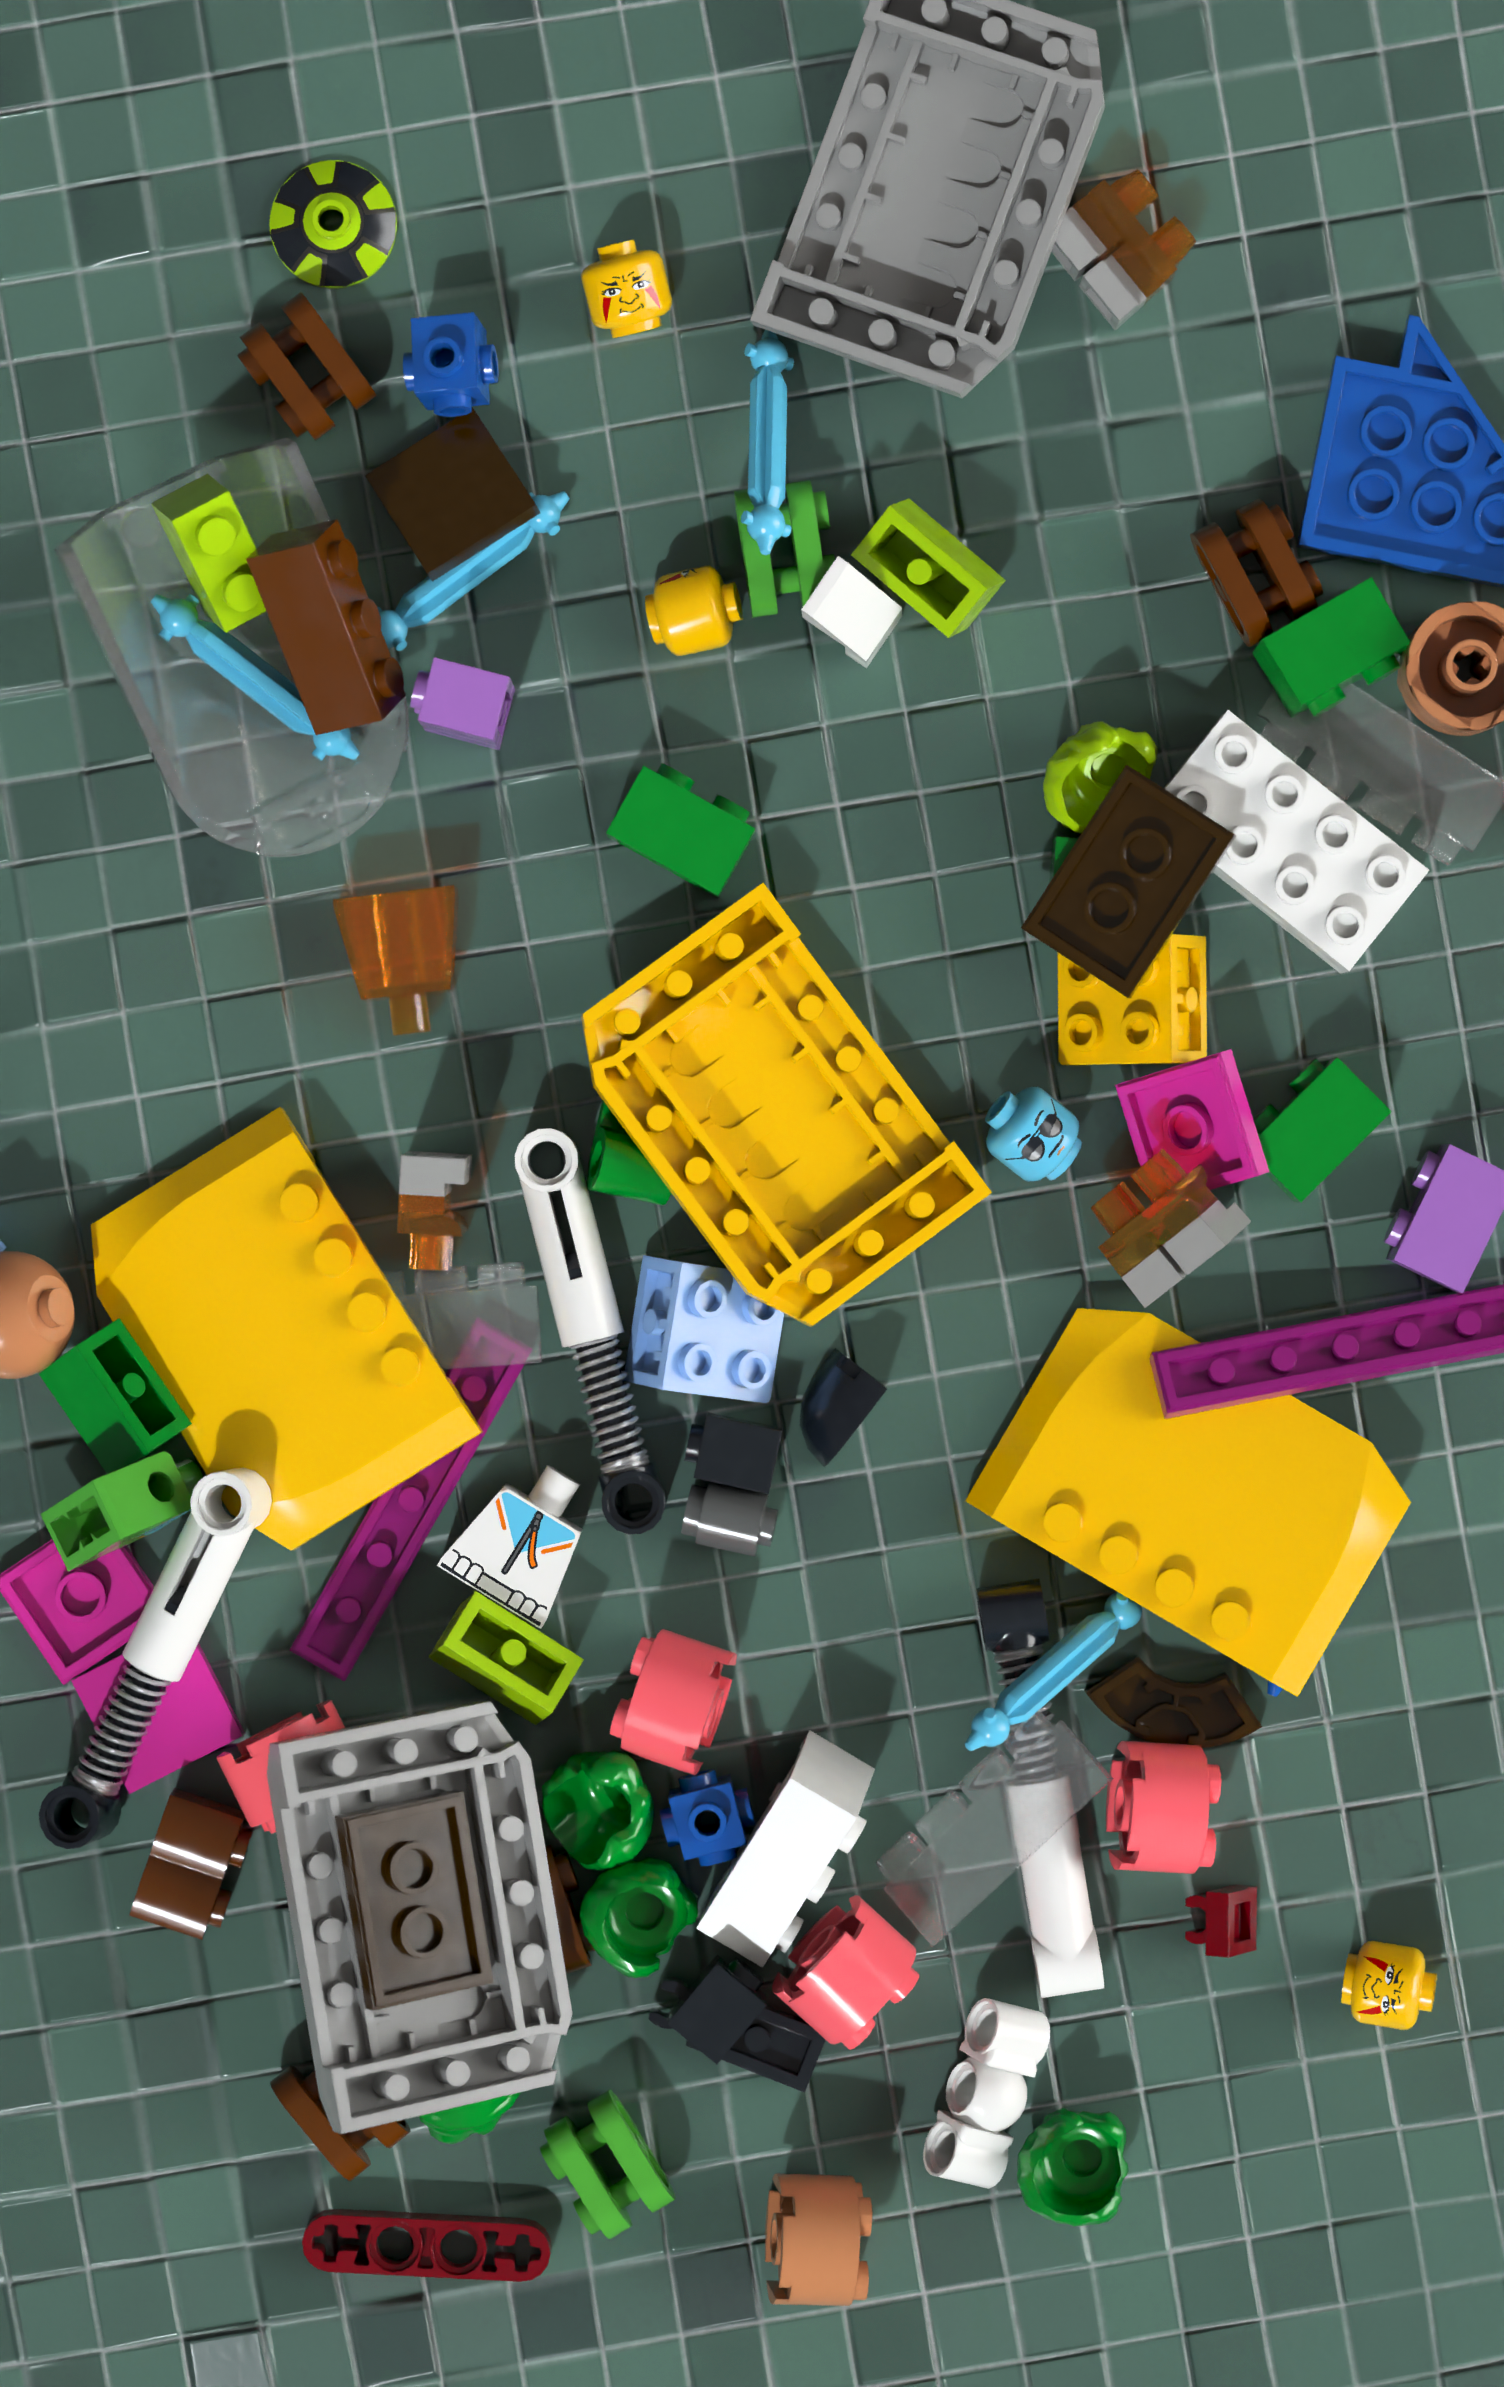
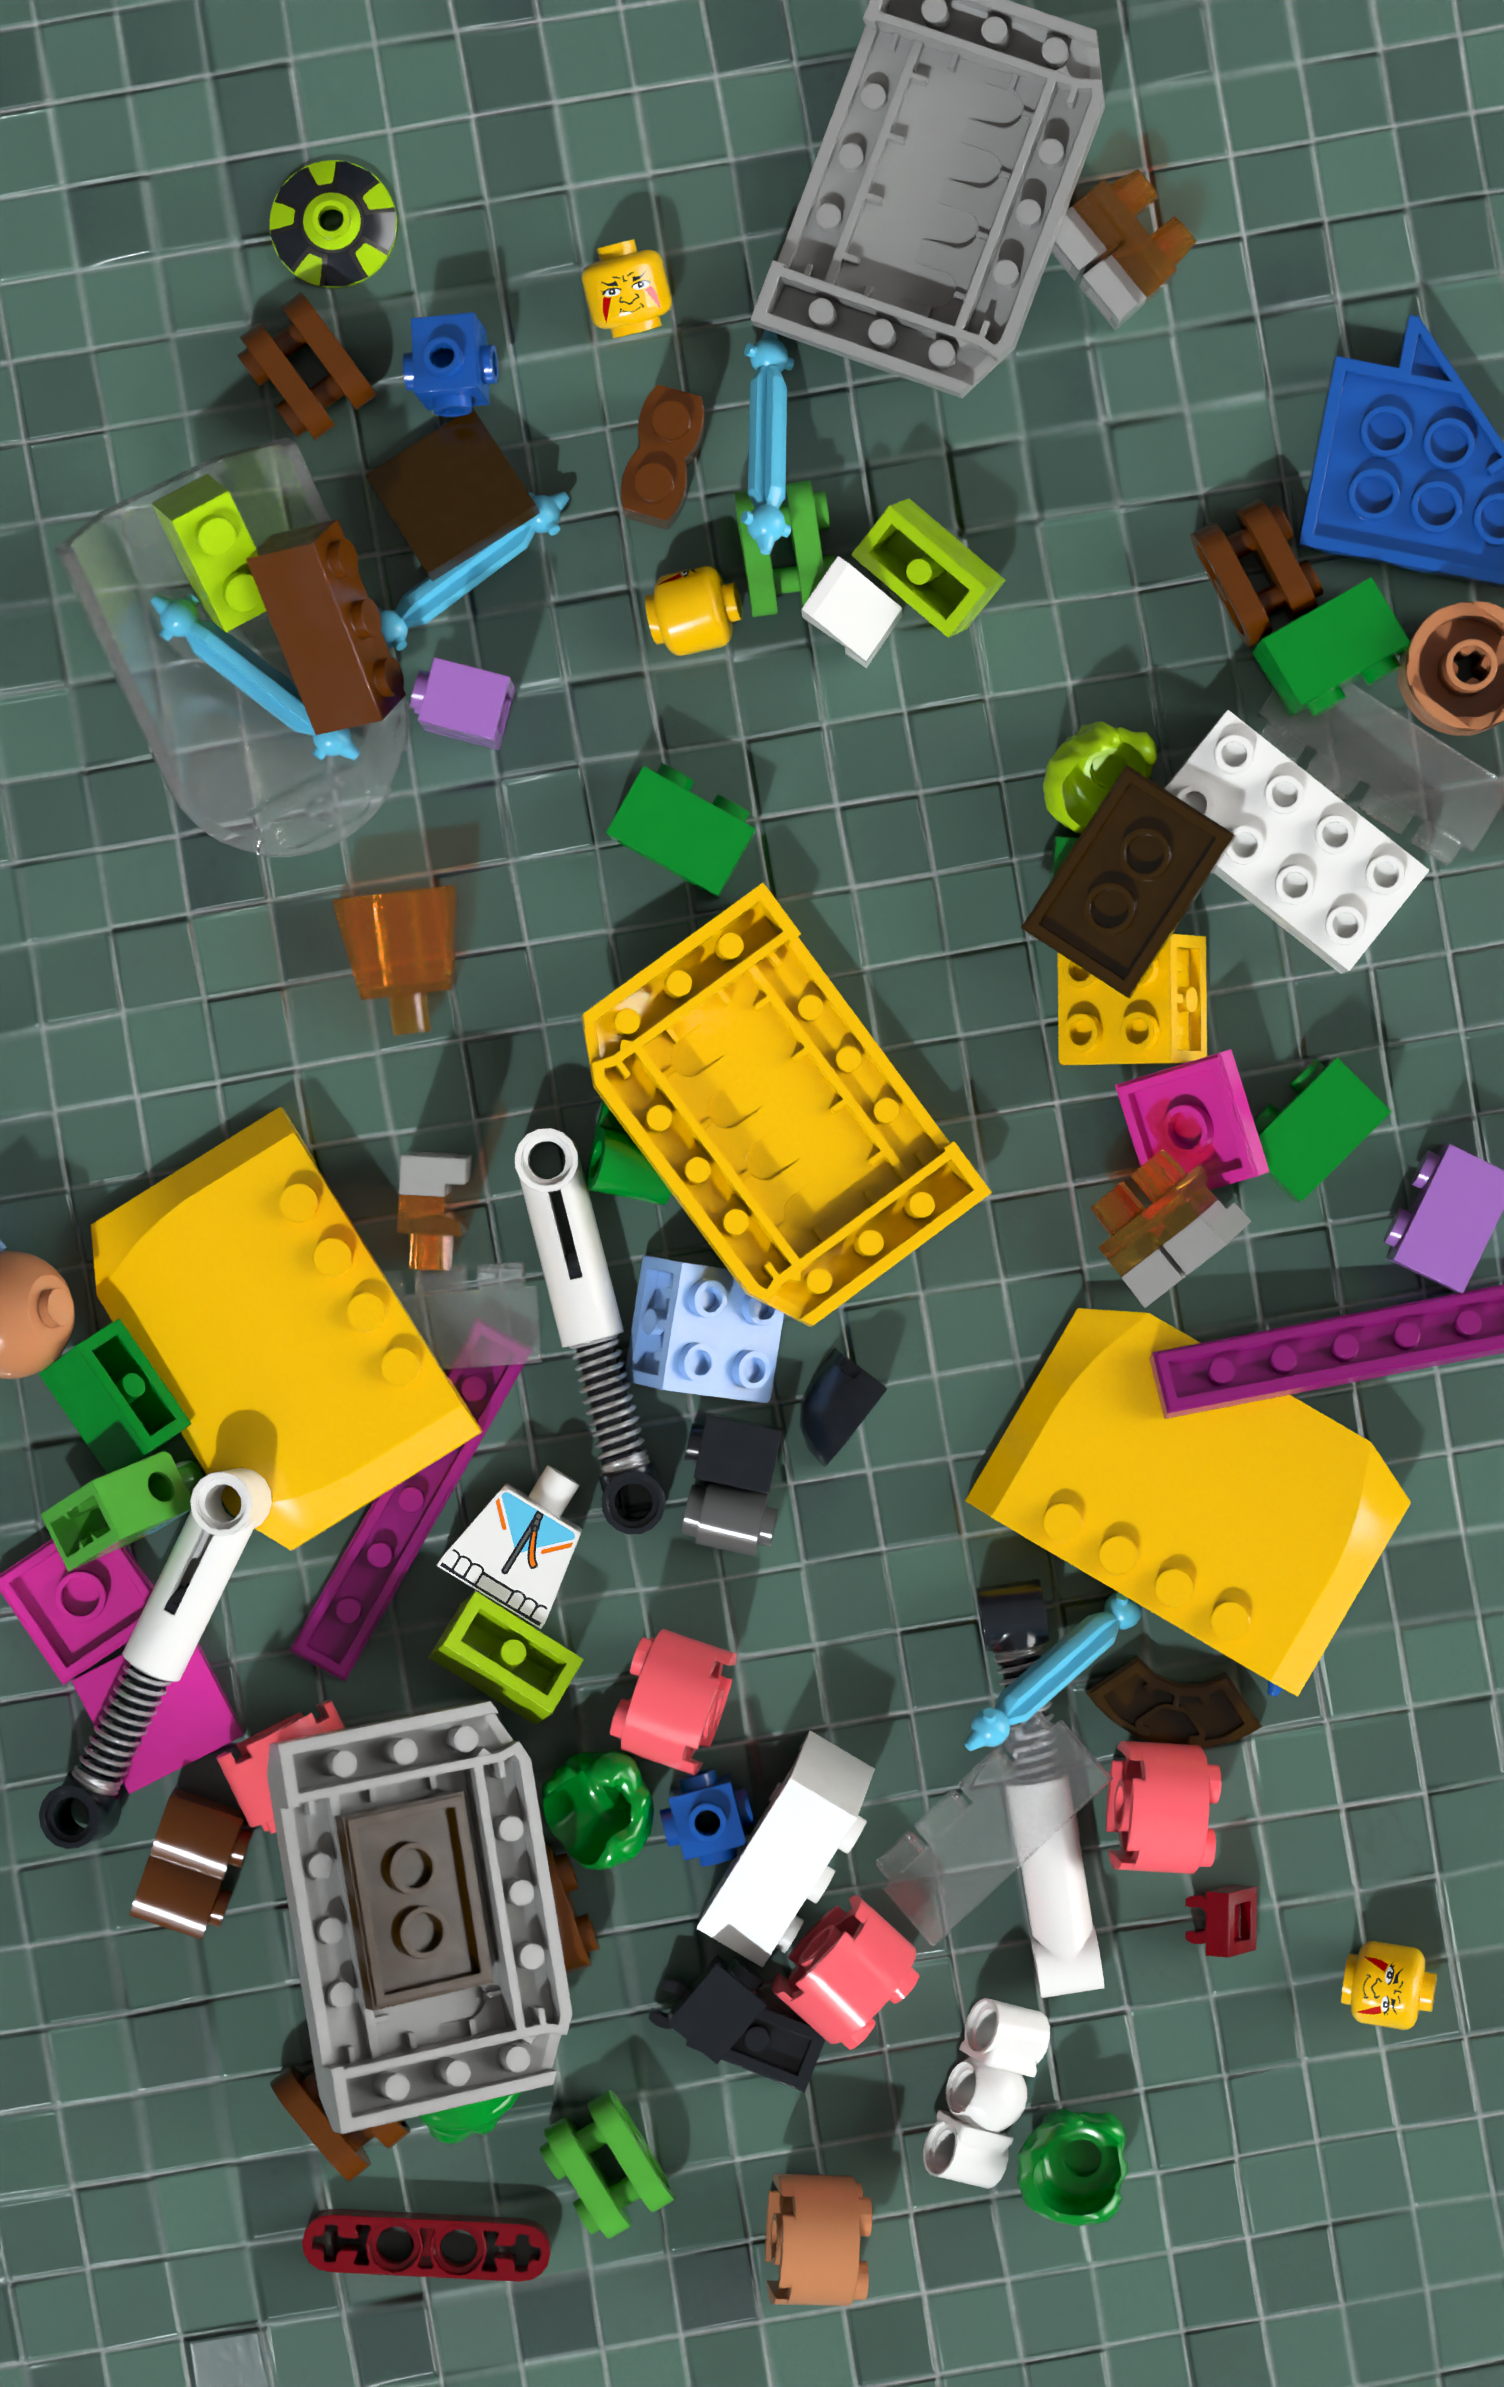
(637, 1914): green hair -> none
(669, 440): none -> reddish brown brick
(1032, 1134): medium azure head -> none

